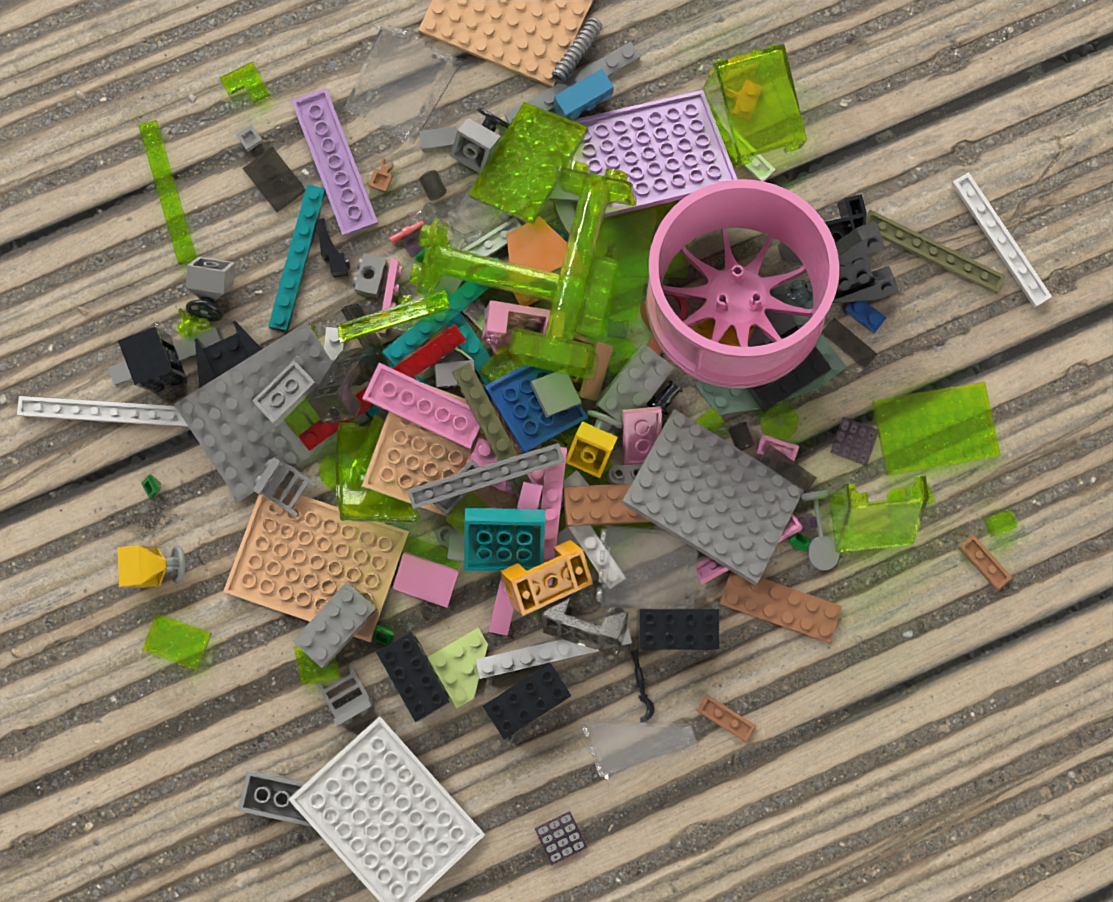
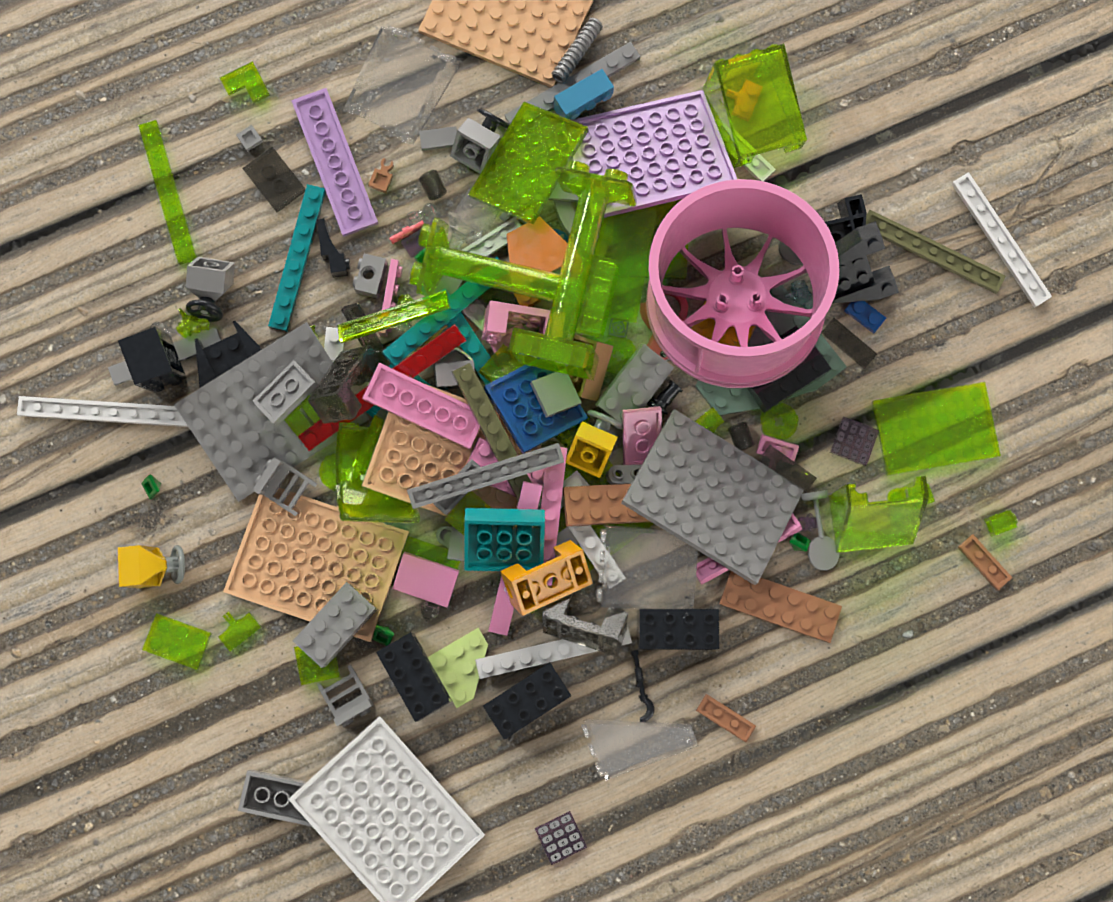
(238, 630): none -> clear neon green plate

